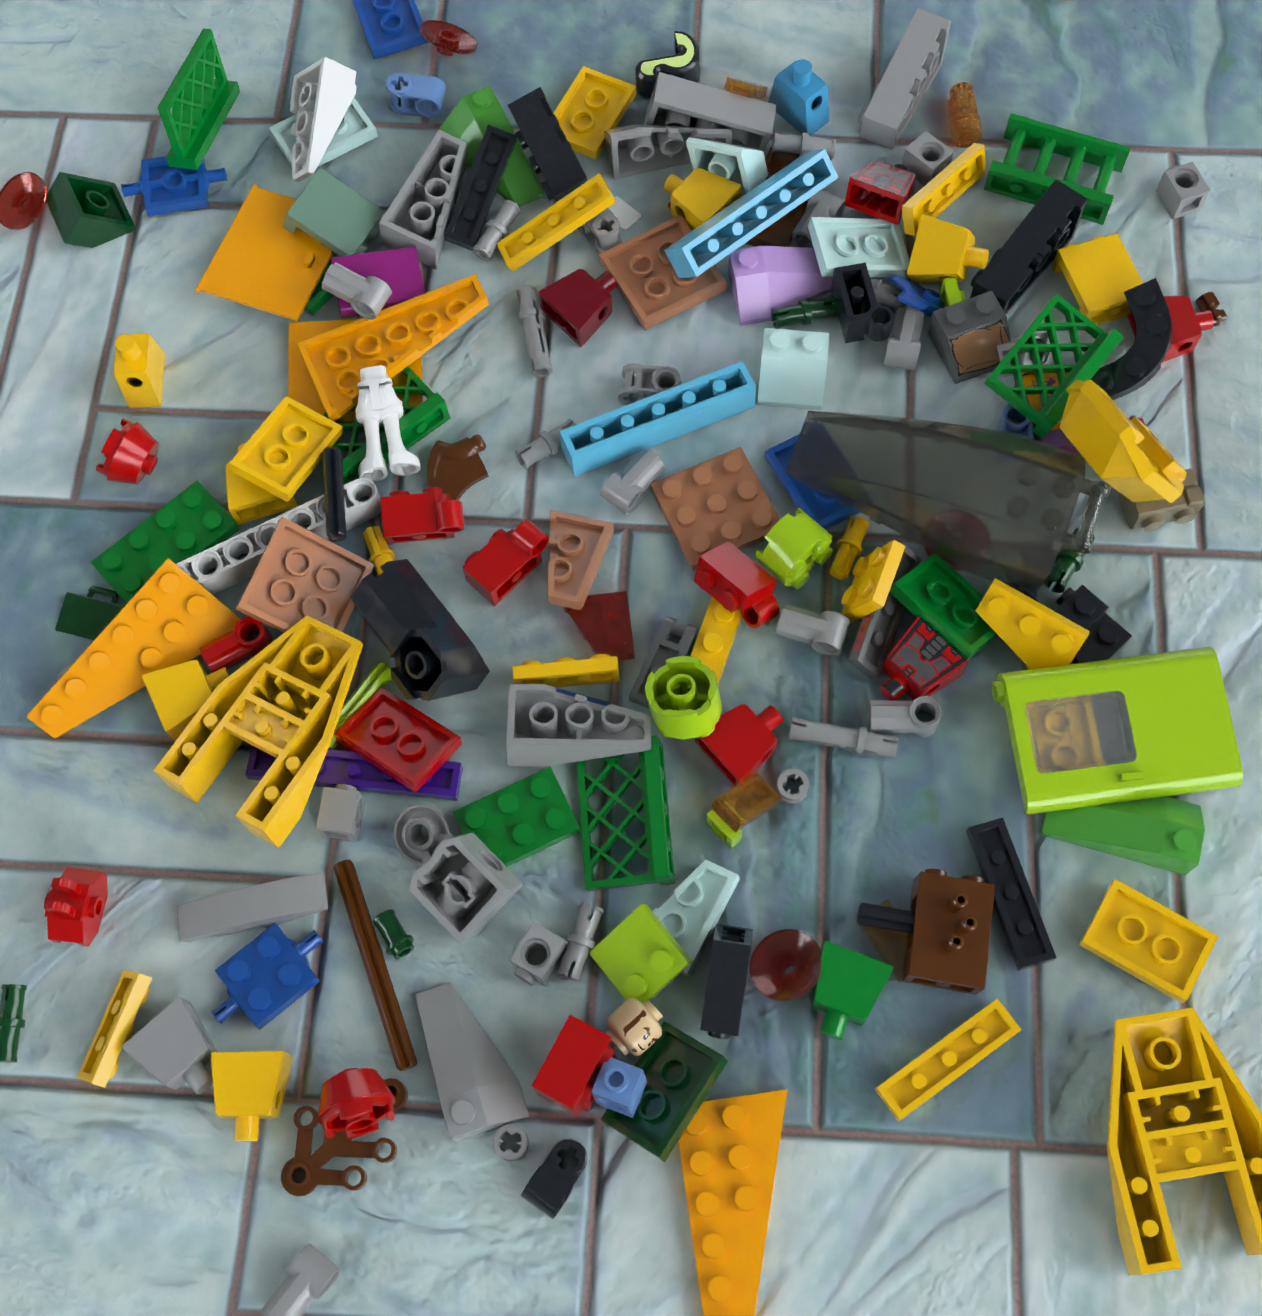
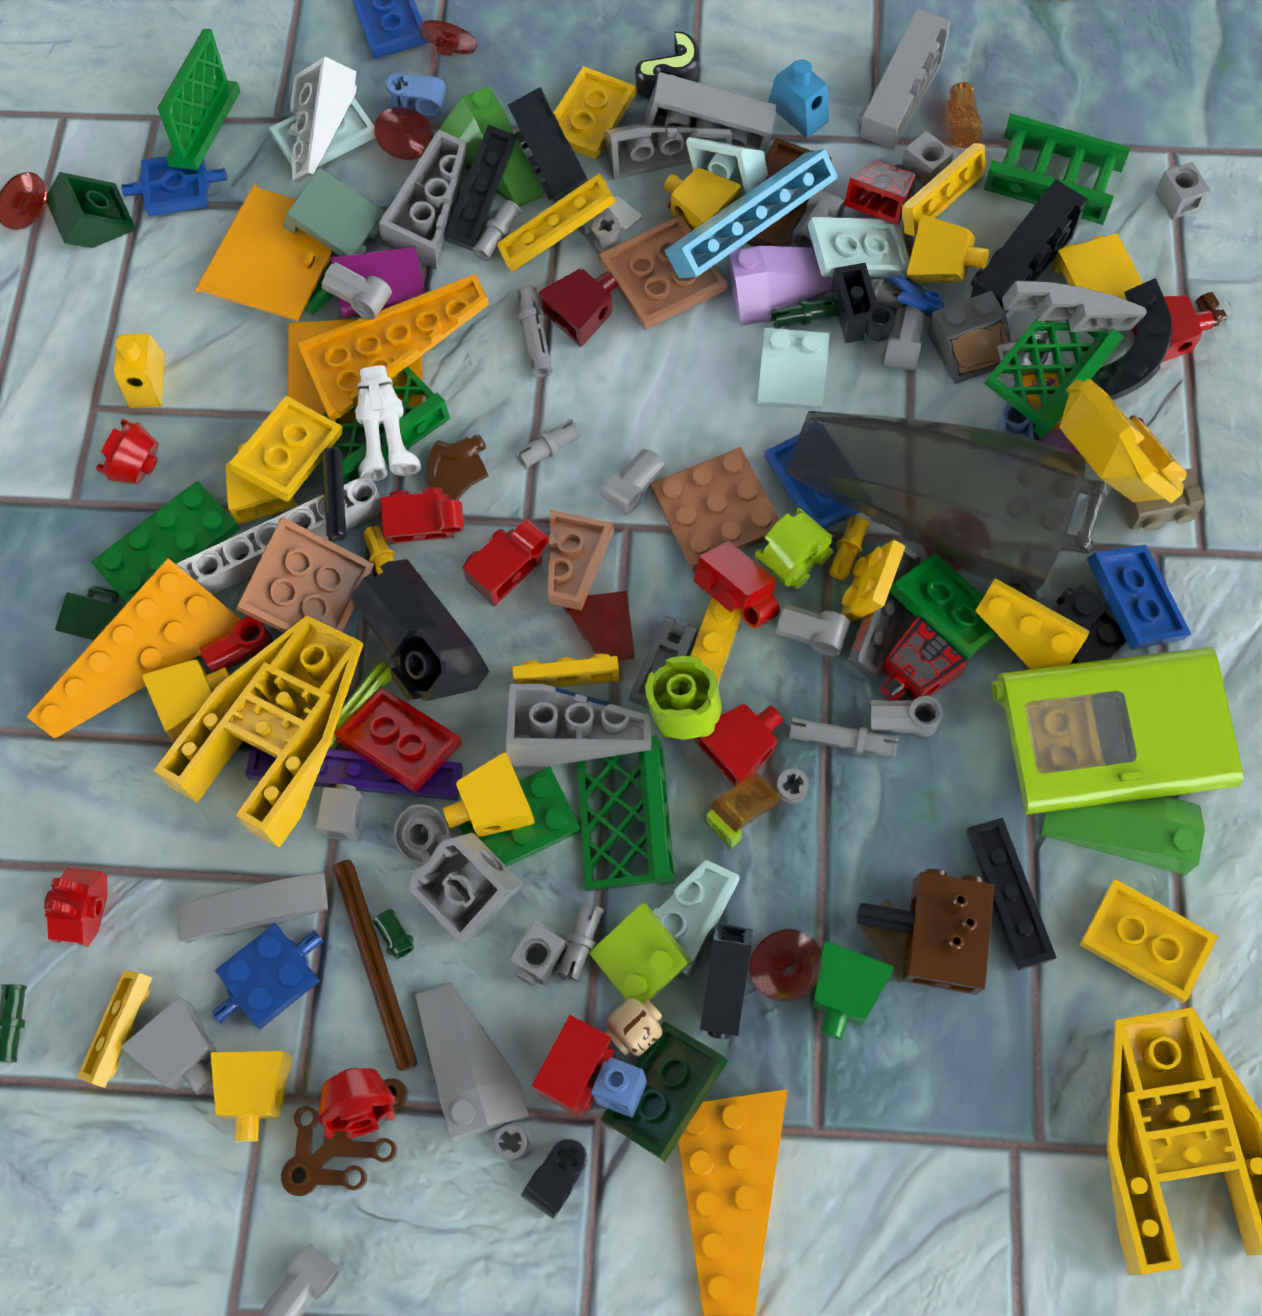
(399, 141): none -> clear red dish
(490, 799): none -> yellow torso
(647, 381): light grey piece -> none
(658, 418): medium azure brick -> none
(746, 88): clear orange tile -> none
(802, 144): light grey pin -> none
(947, 1060): yellow plate -> none
(950, 292): lime plate -> none
(1066, 564): dark green pin -> none
(1080, 306): none -> light grey slope
(1138, 596): none -> blue plate

